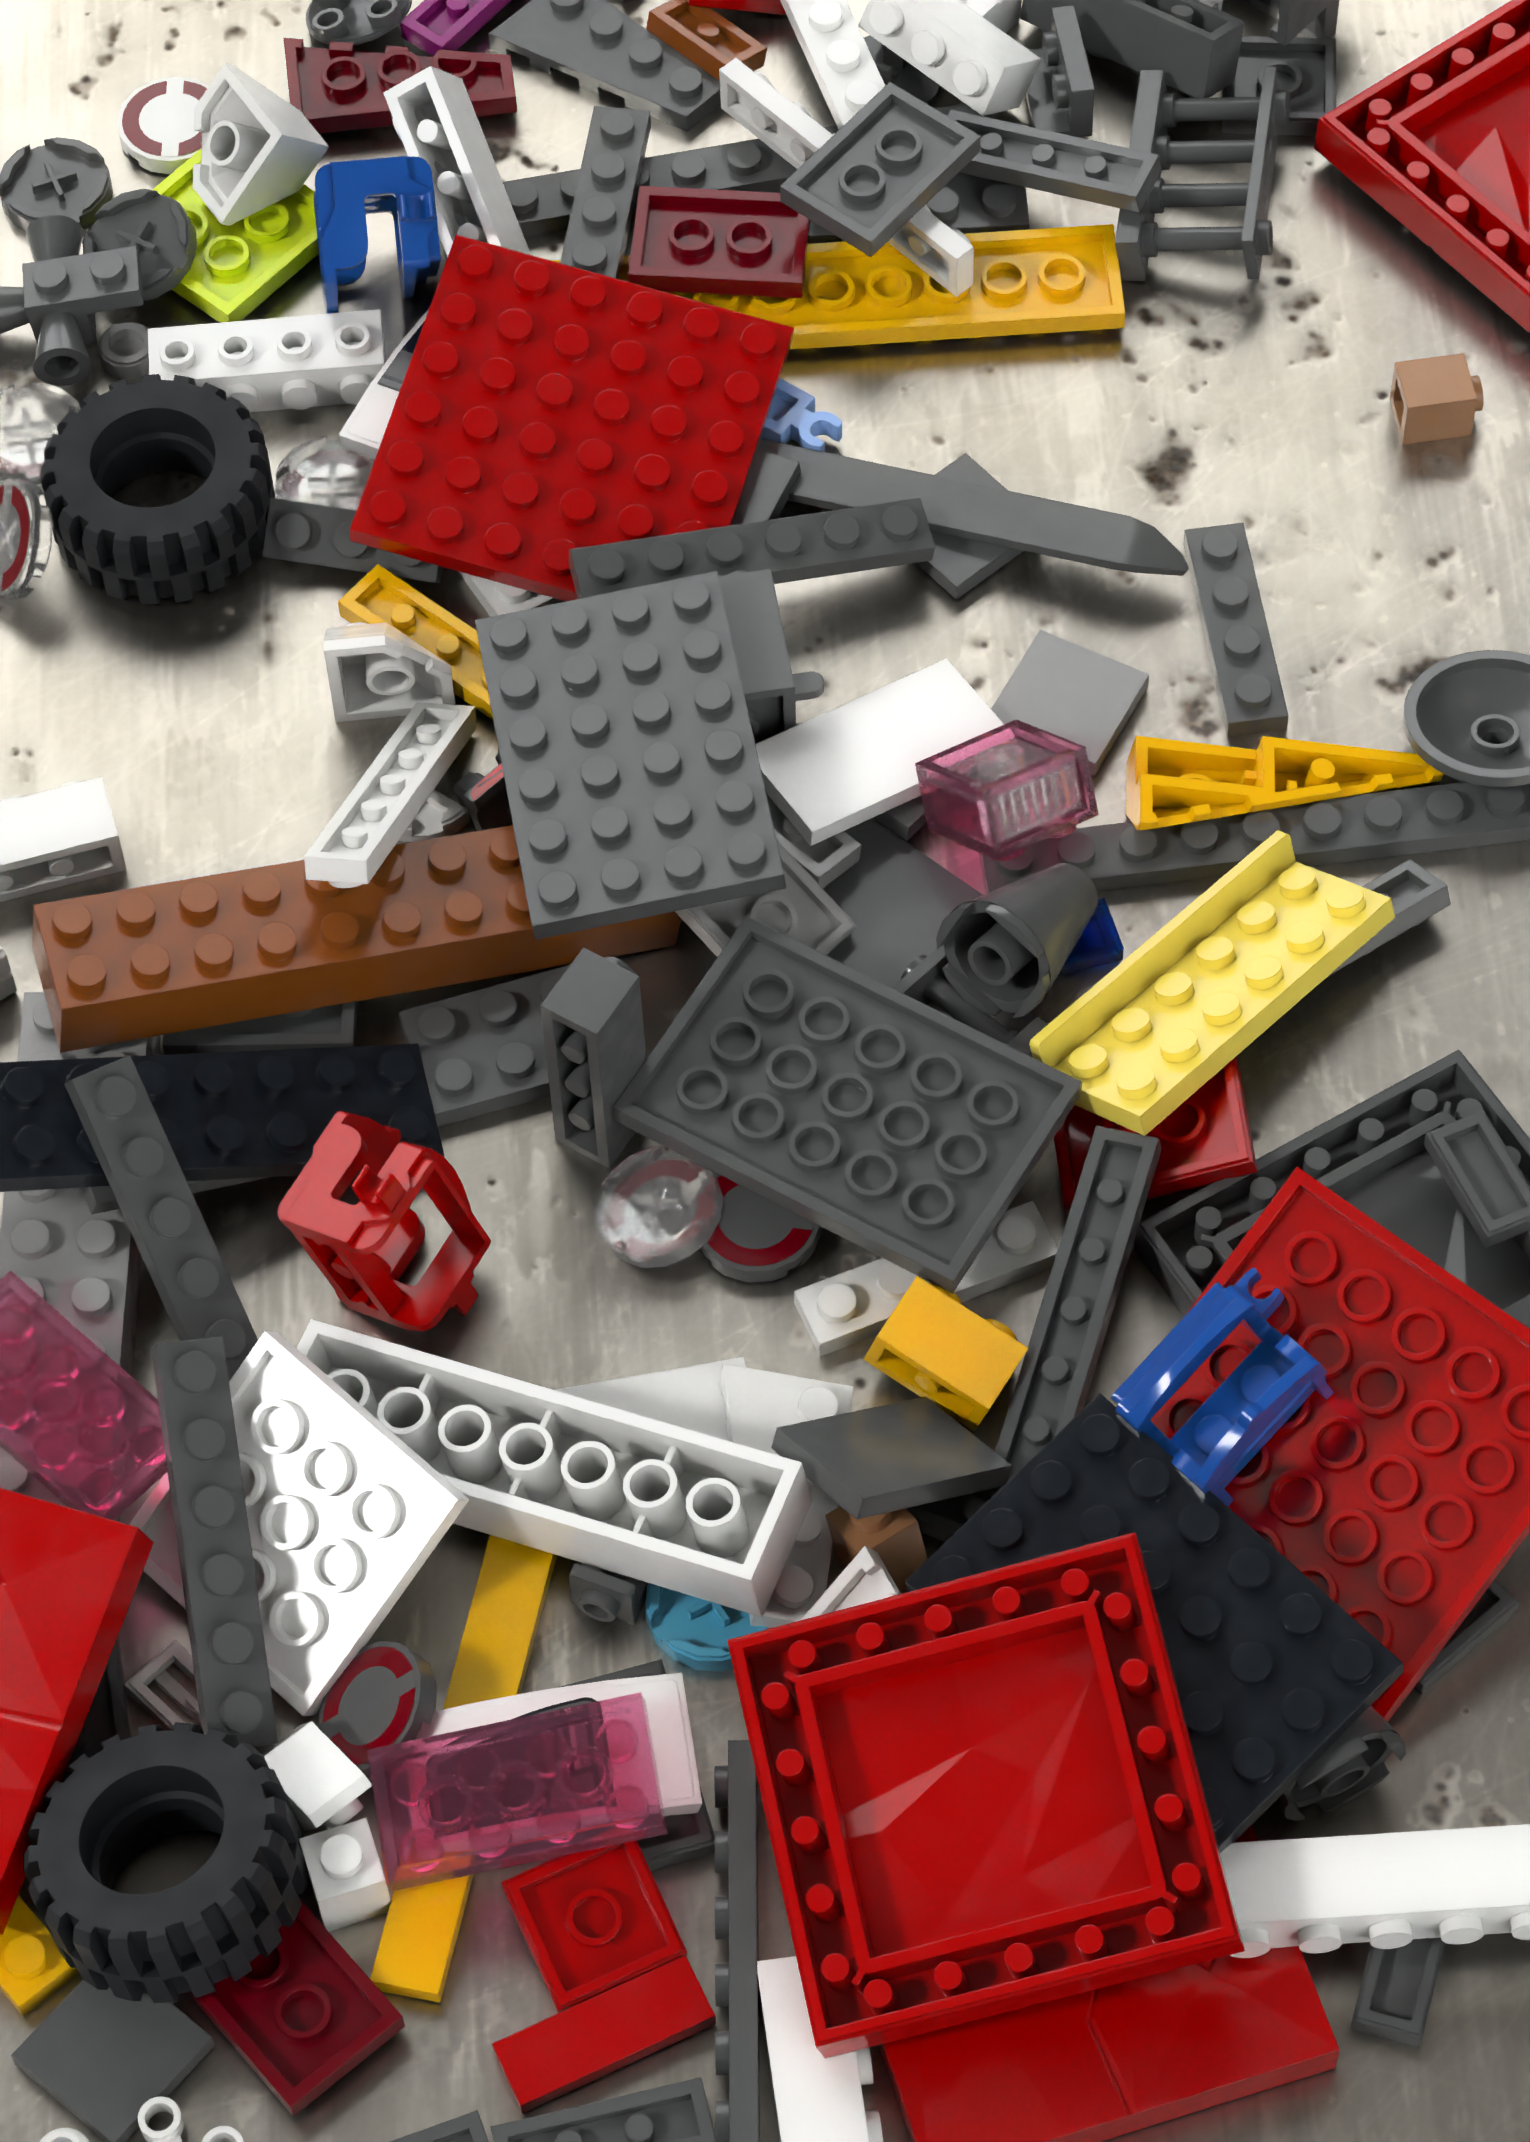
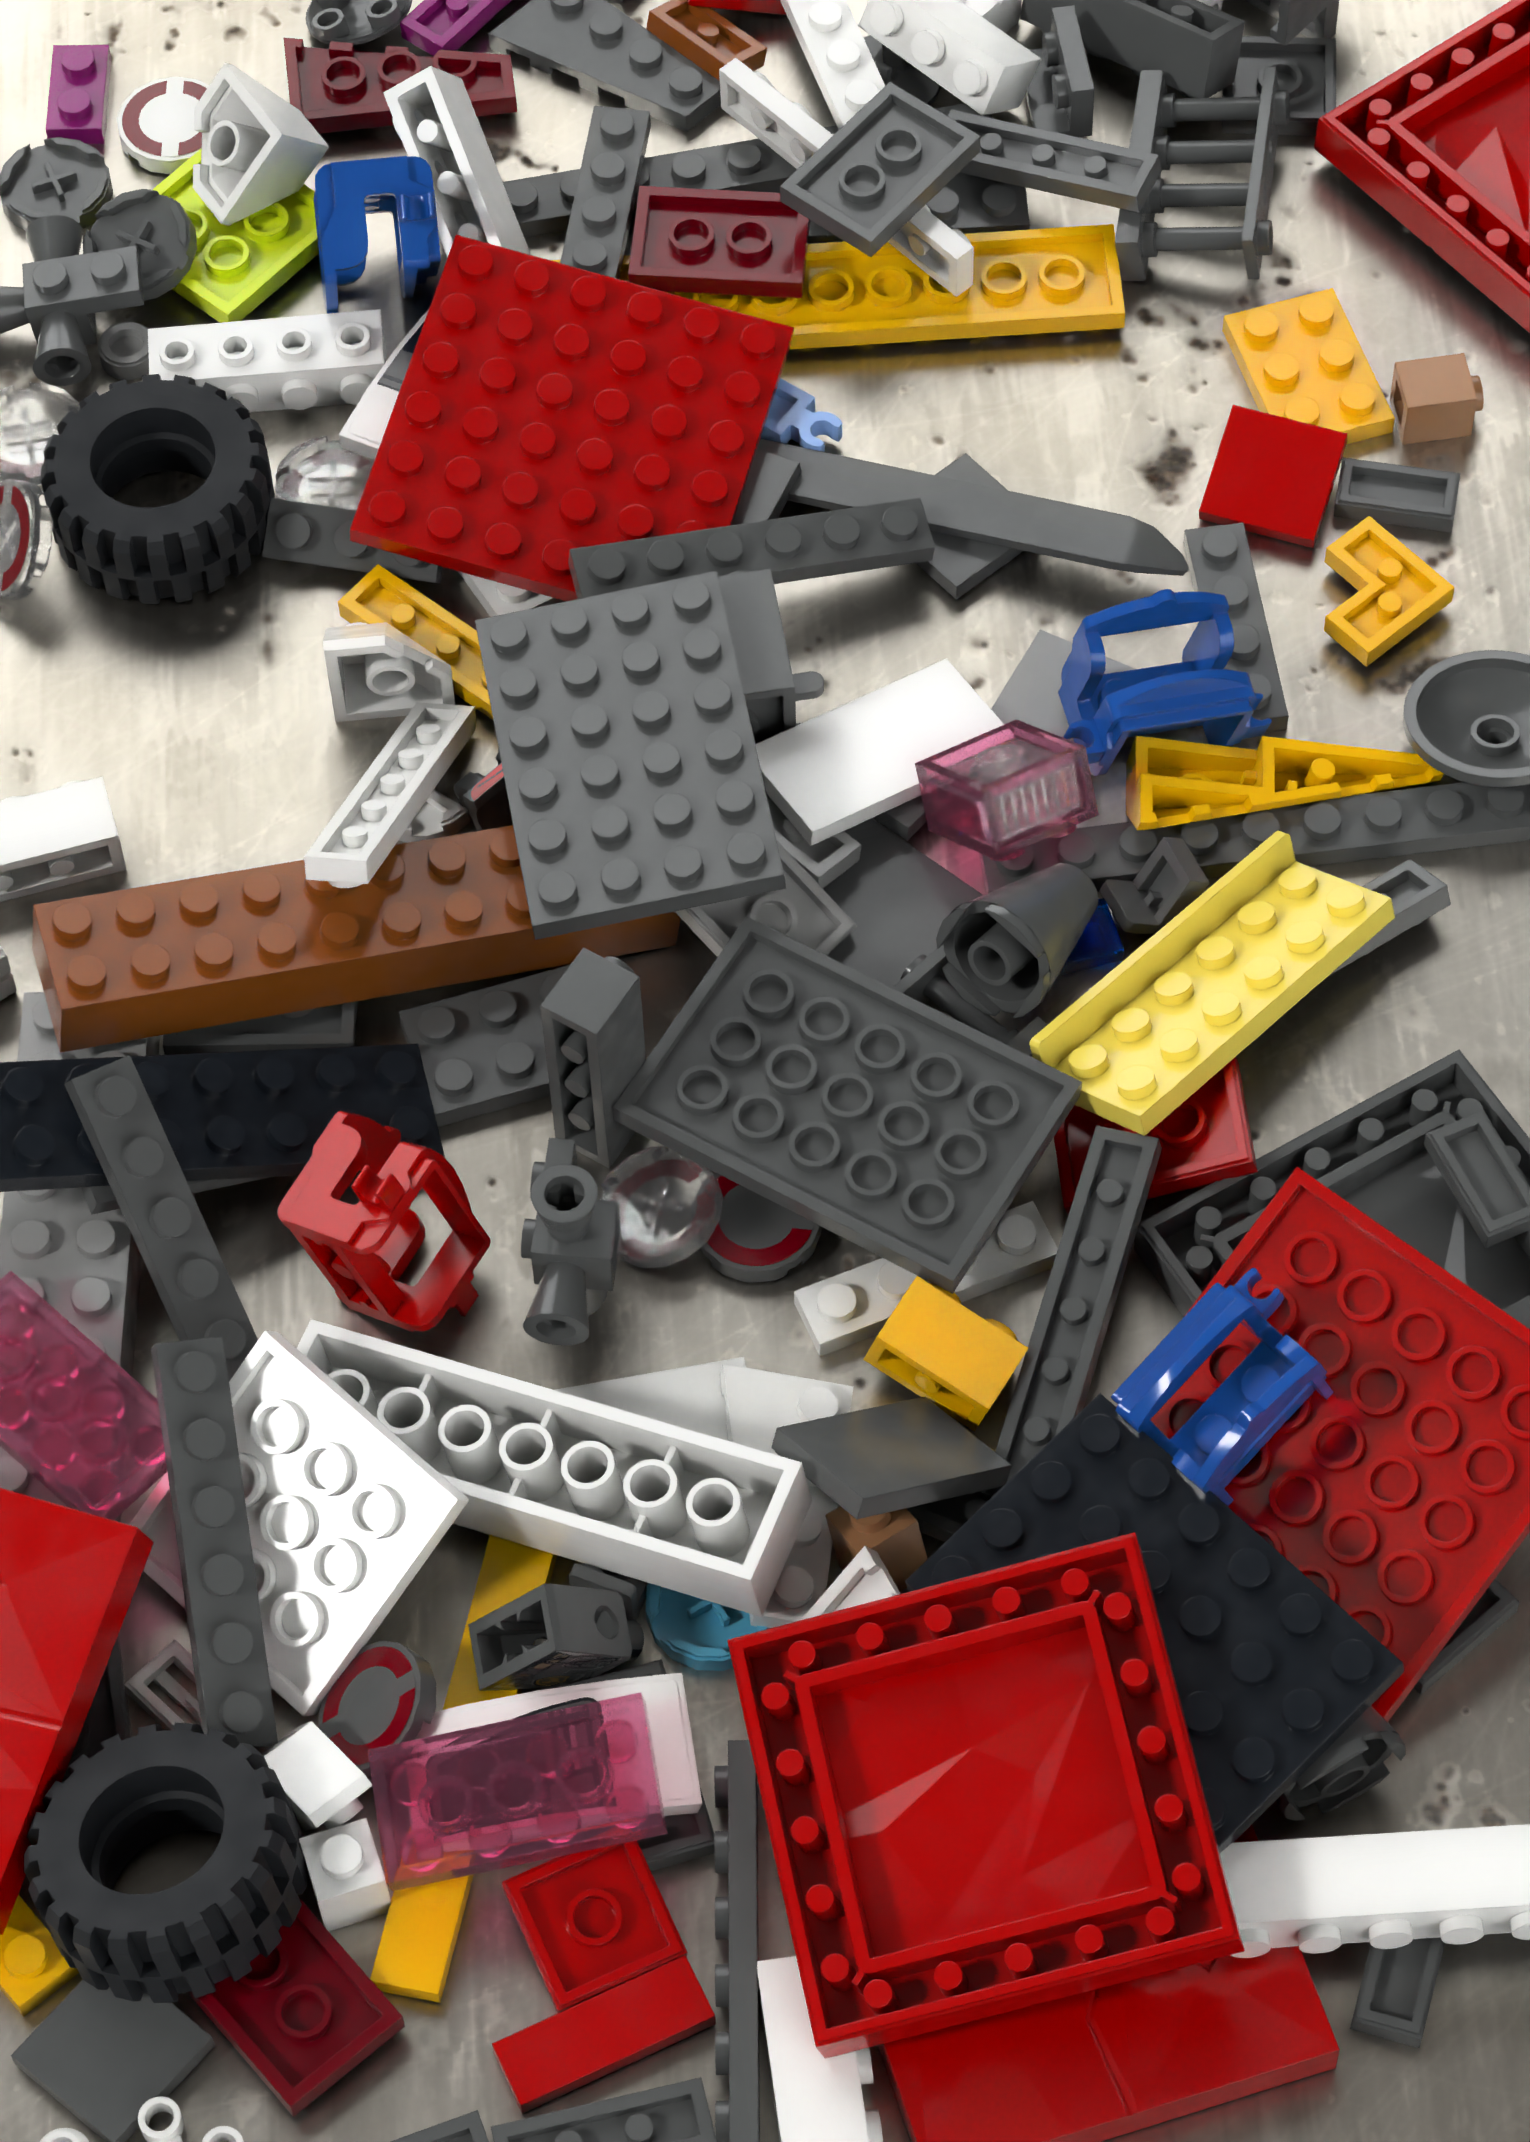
(79, 92): none -> magenta plate
(570, 1247): none -> dark grey brick
(582, 1630): none -> dark grey torso
(1159, 698): none -> blue animal
(1159, 891): none -> dark grey bracket
(1273, 476): none -> red tile
(1309, 365): none -> yellow plate
(1393, 592): none -> yellow plate
(1397, 494): none -> dark grey tile

